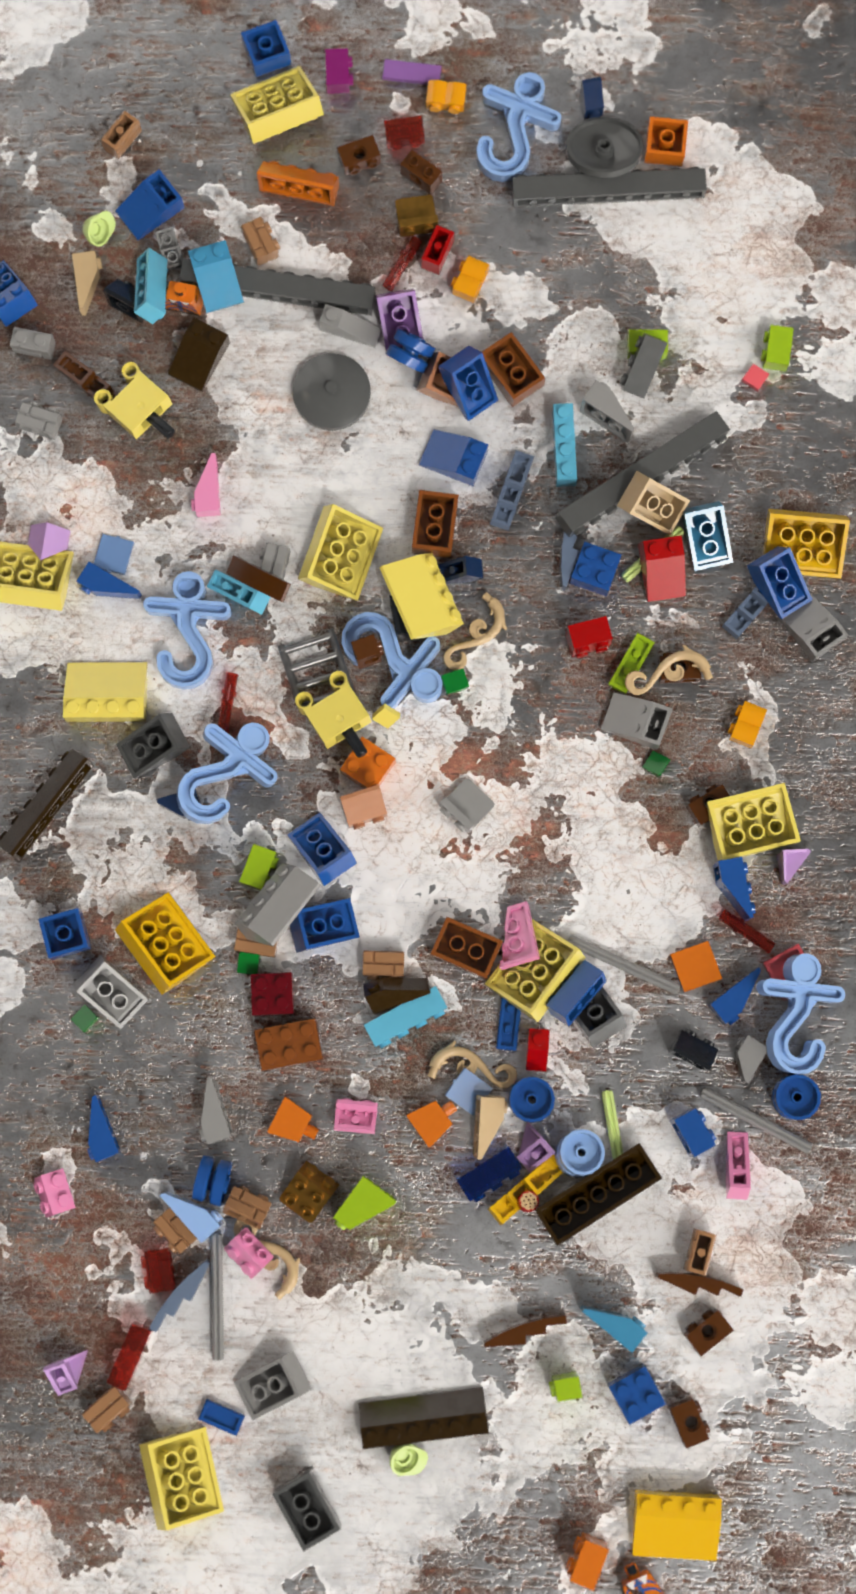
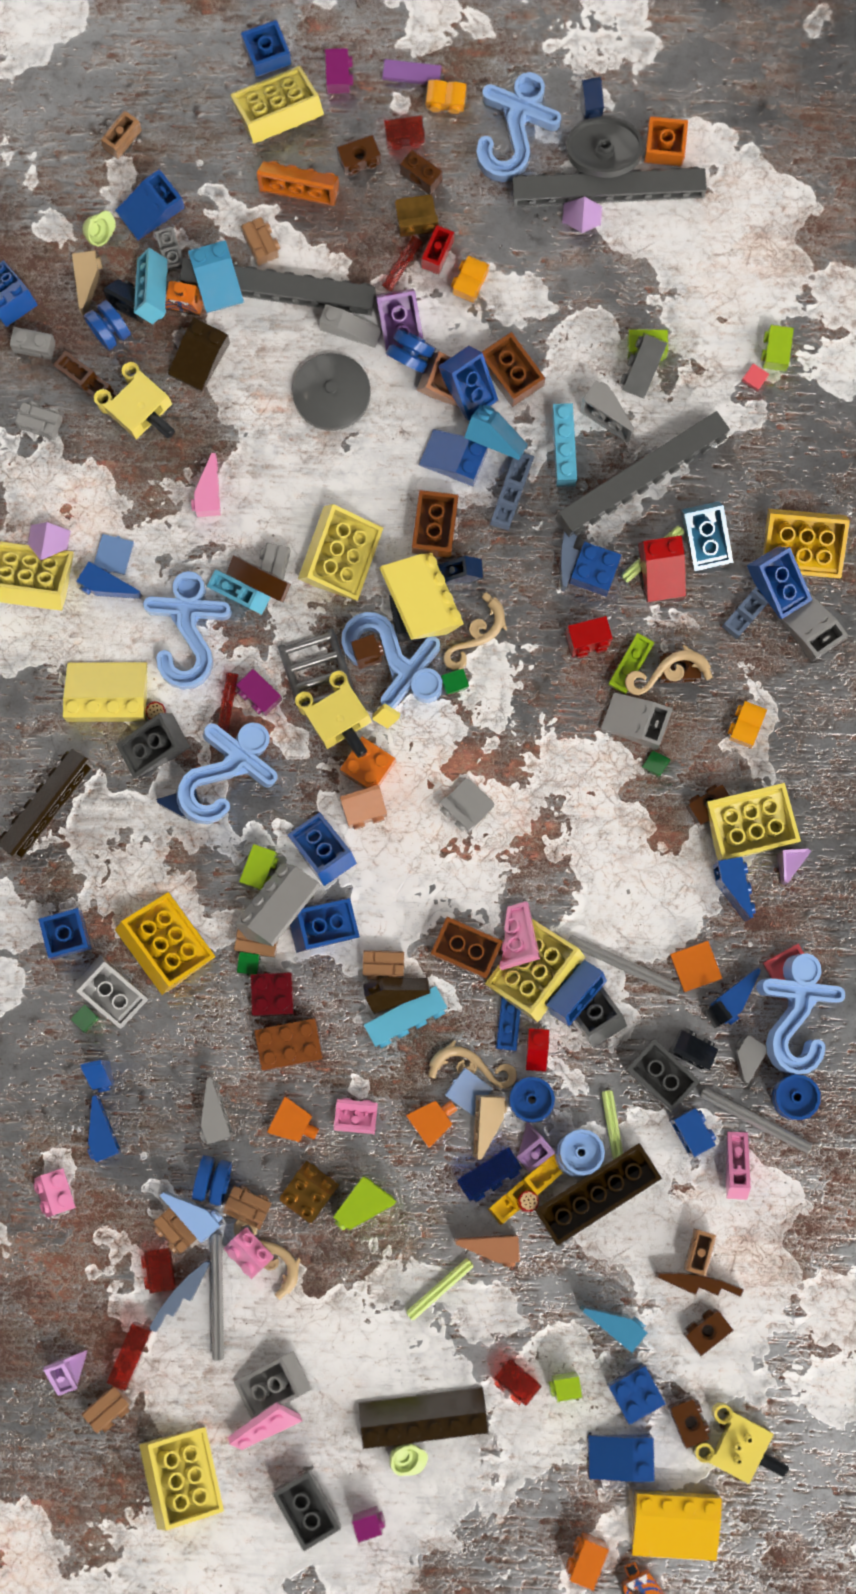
(98, 1075): none -> blue slope
(109, 324): none -> blue wheel
(154, 709): none -> tan tile
(221, 1417): blue tile -> none
(259, 693): none -> magenta brick
(264, 1425): none -> bright pink wing
(368, 1524): none -> magenta brick
(439, 1289): none -> yellowish green axle
(494, 432): none -> dark azure slope
(497, 1248): none -> nougat slope
(517, 1334): reddish brown slope -> none
(517, 1382): none -> clear red brick
(582, 214): none -> lavender slope
(621, 1457): none -> blue slope
(653, 503): tan brick -> none
(662, 1075): none -> dark grey brick
(717, 1014): none -> black slope
(739, 926): clear red pin -> none
(740, 1447): none -> light yellow piece

